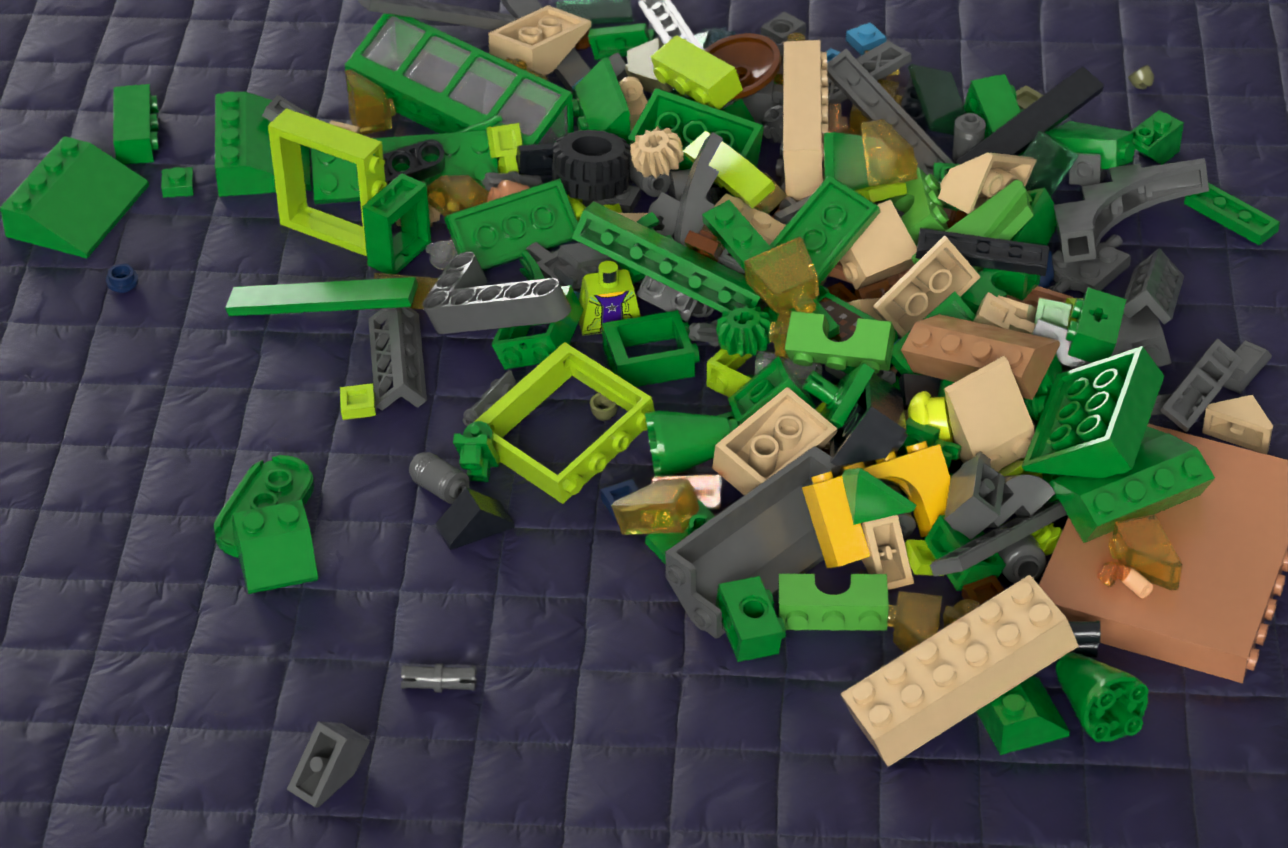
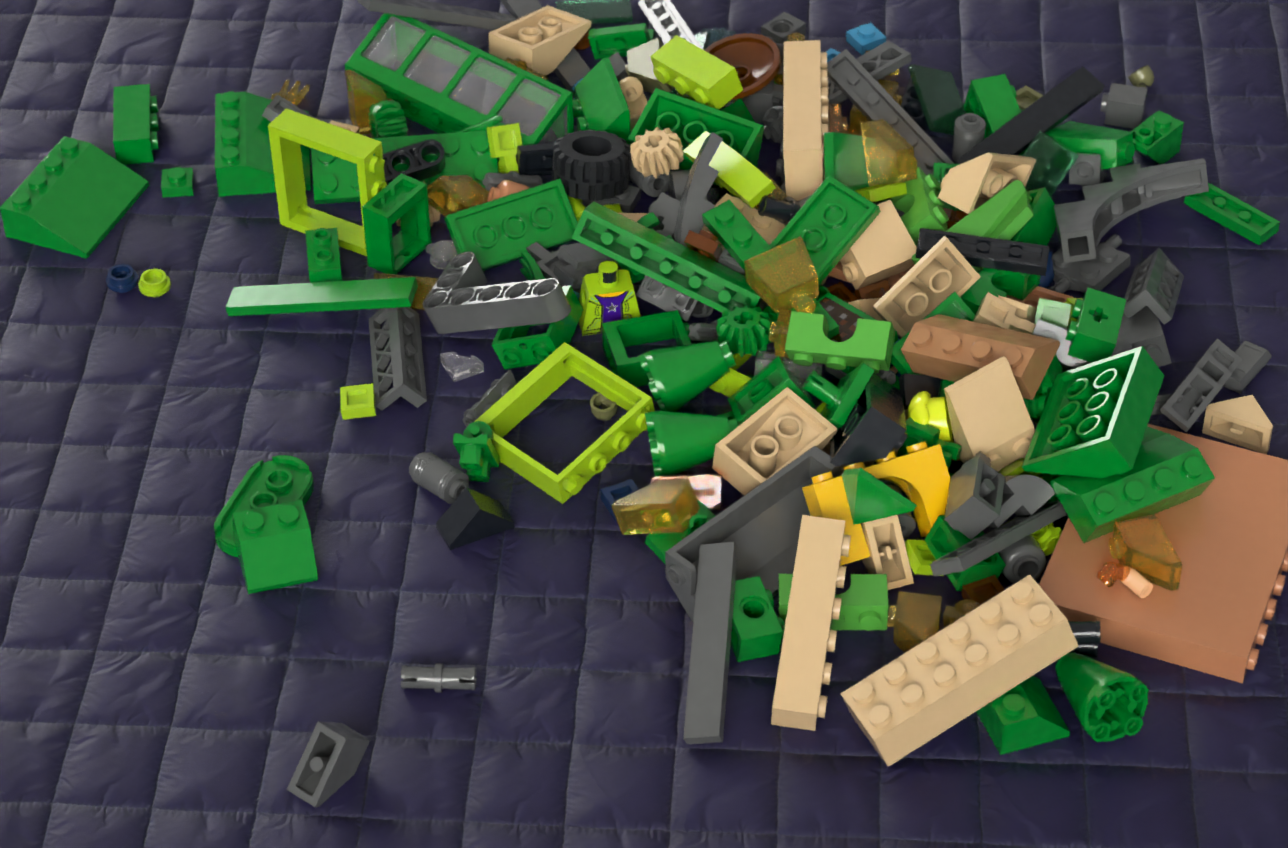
(154, 283): none -> lime plate
(292, 96): none -> clear yellow piece
(323, 255): none -> green brick
(387, 119): none -> green gear
(460, 366): none -> clear tile
(685, 371): none -> green cone
(711, 643): none -> dark grey tile
(778, 209): none -> black pin
(808, 623): none -> tan brick
(1124, 105): none -> dark grey brick

